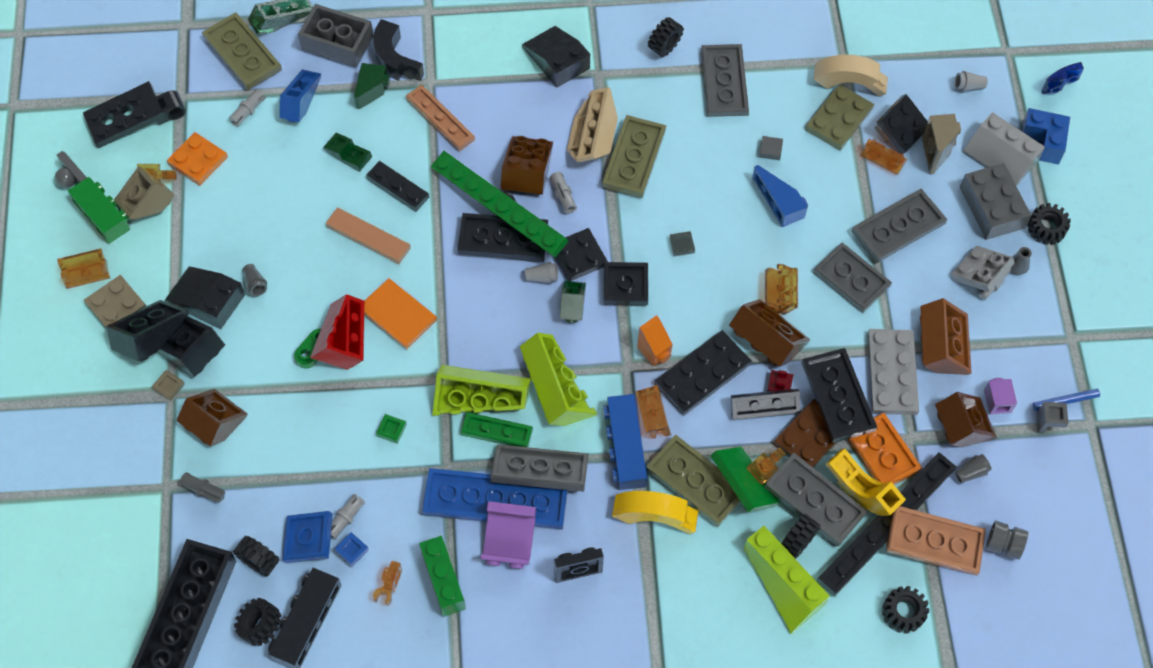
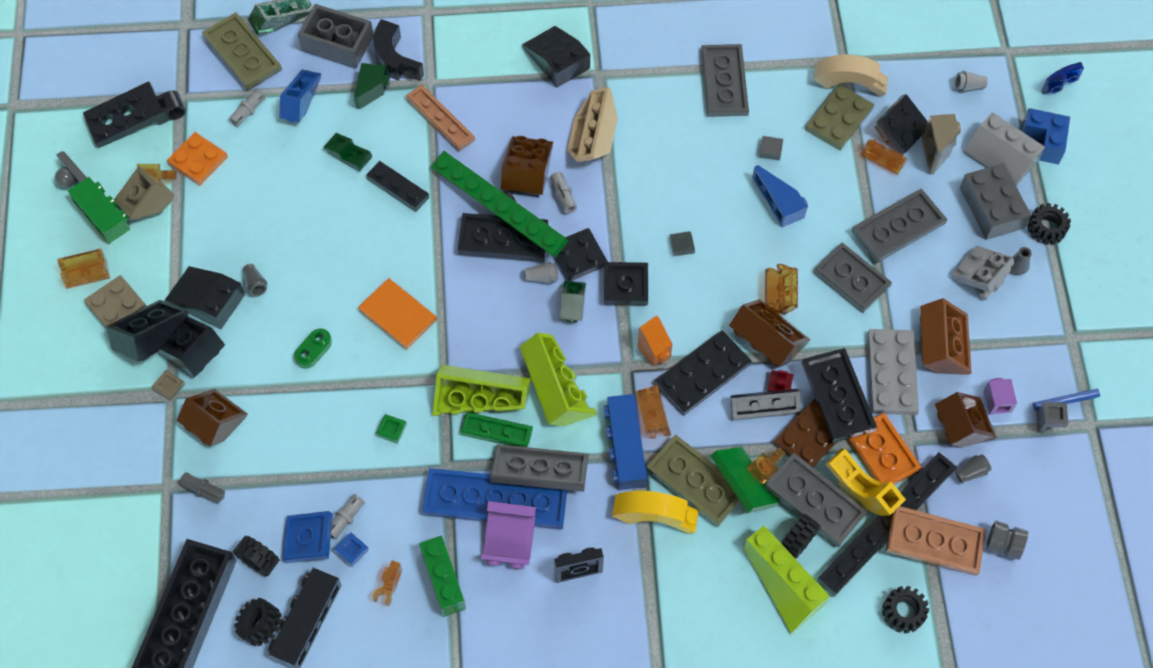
(342, 334): red wedge -> none
(368, 235): nougat tile -> none
(634, 156): olive plate -> none
(665, 36): black tyre -> none

